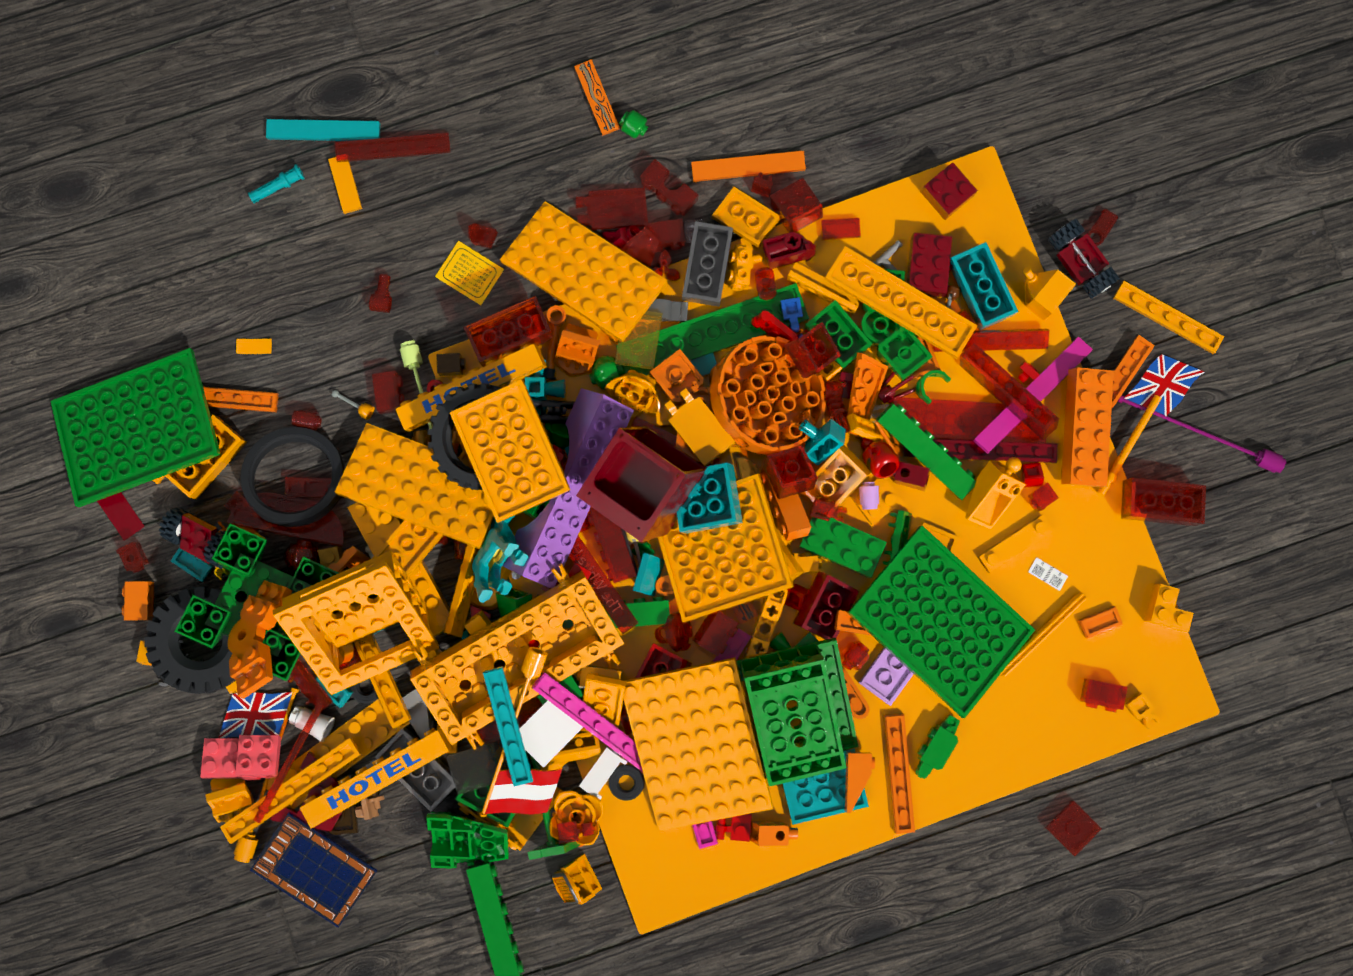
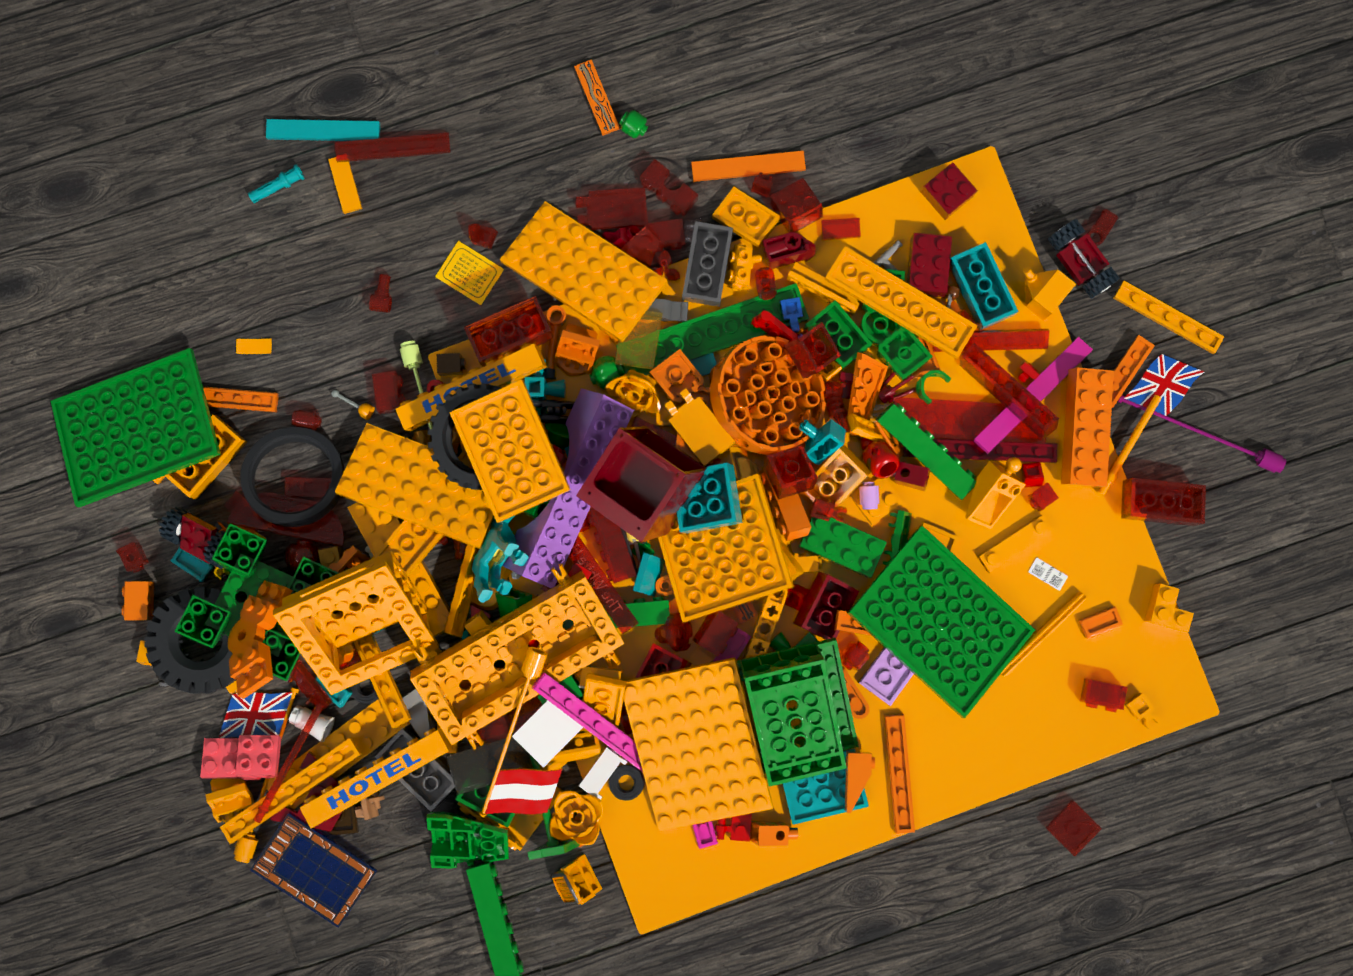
(121, 515): dark red sticker -> none
(508, 726): teal tile -> none
(569, 832): clear red plate -> none
(938, 747): green hinge -> none

